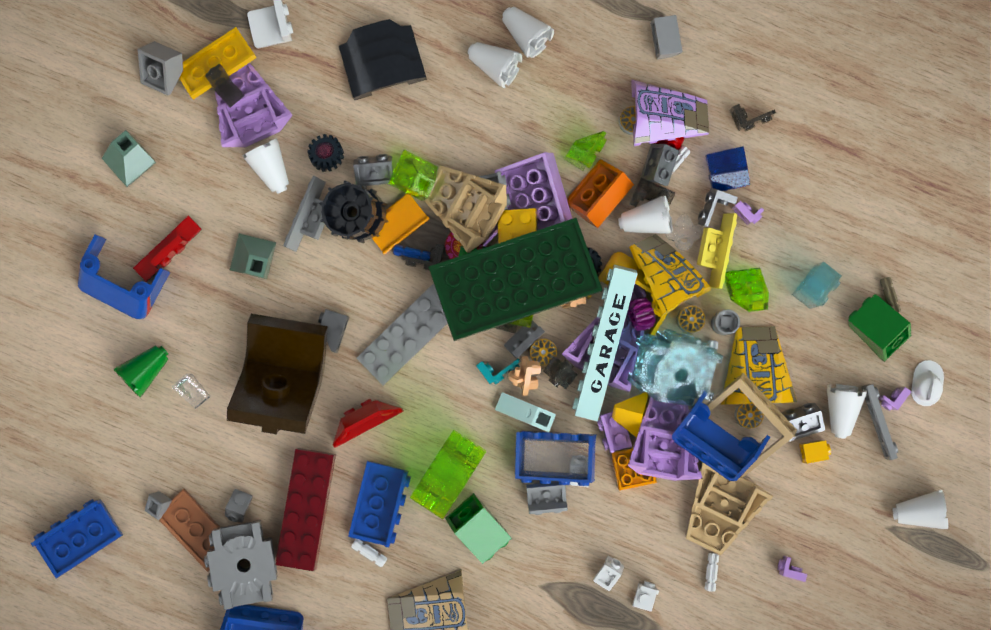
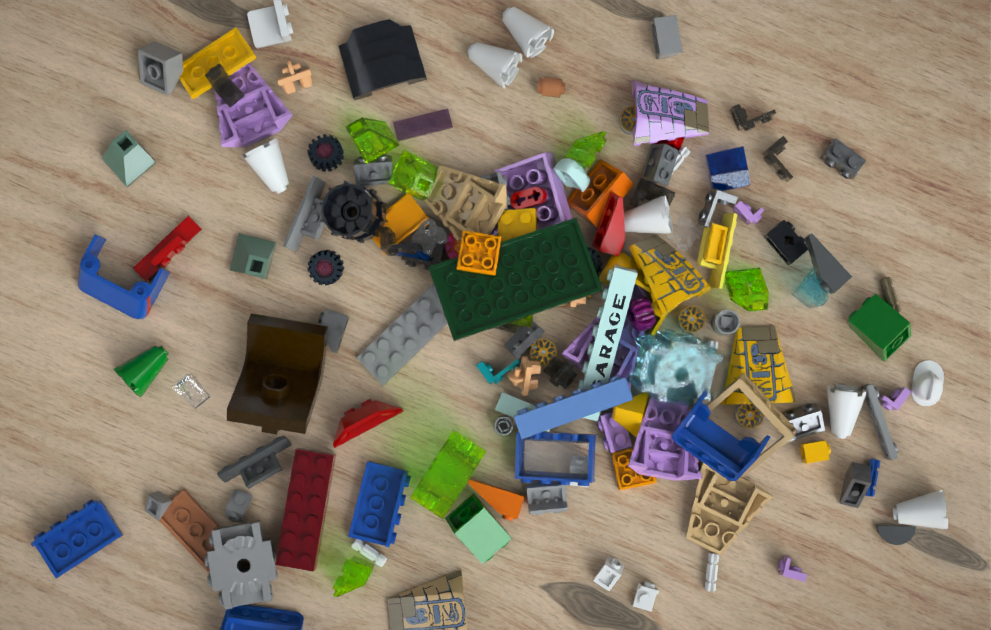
(257, 465): none -> dark grey bracket
(287, 81): none -> light nougat hips
(325, 267): none -> black wheel
(355, 576): none -> clear neon green slope
(371, 138): none -> clear neon green slope
(388, 238): none -> clear smoke bracket
(422, 125): none -> clear purple tile
(429, 237): none -> clear plate
(479, 253): none -> light orange tile
(502, 500): none -> orange slope
(503, 426): none -> light grey wheel
(527, 193): none -> red beam
(551, 87): none -> nougat brick
(572, 174): none -> light aqua piece
(573, 407): none -> medium blue brick
(611, 229): none -> red slope
(716, 243): none -> yellow tile
(773, 161): none -> clear smoke bracket
(777, 237): none -> black brick
(826, 267): none -> dark grey slope
(843, 159): none -> flat silver bracket
(855, 484): none -> flat silver slope
(874, 475): none -> blue axle
(895, 533): none -> dark grey tile

